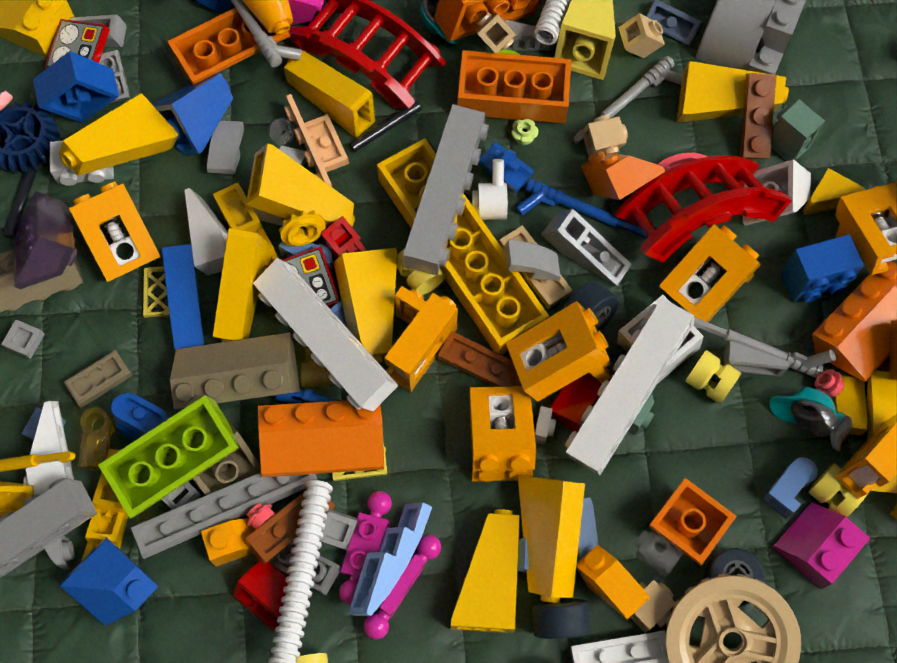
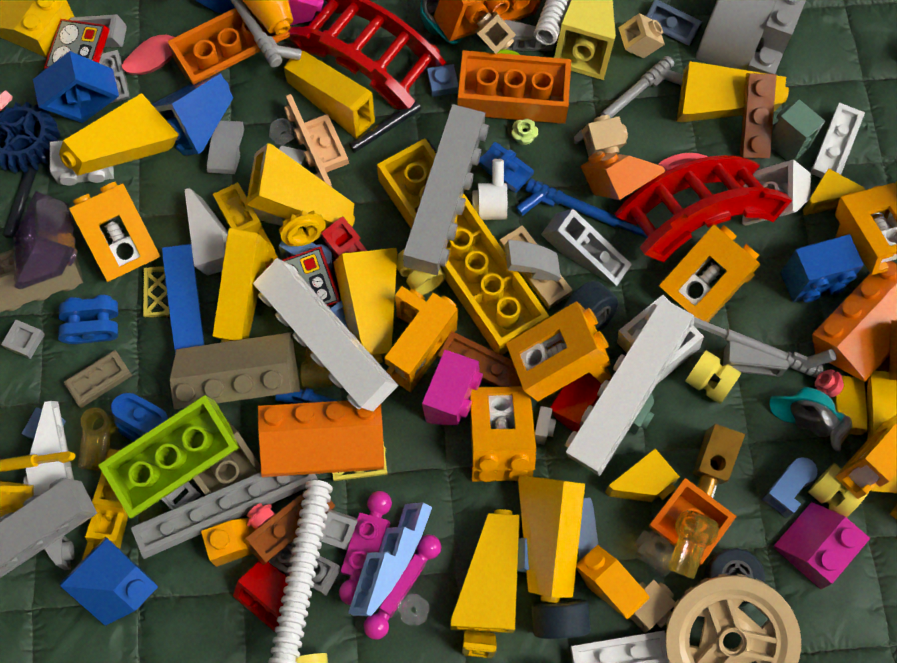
(88, 320): none -> blue brick
(149, 56): none -> coral arm
(421, 606): none -> clear plate
(442, 80): none -> medium blue plate
(451, 388): none -> dark pink slope
(479, 644): none -> yellow slope
(645, 480): none -> yellow slope
(694, 535): none -> clear yellow piece
(722, 447): none -> pearl gold torso
(838, 140): none -> white plate

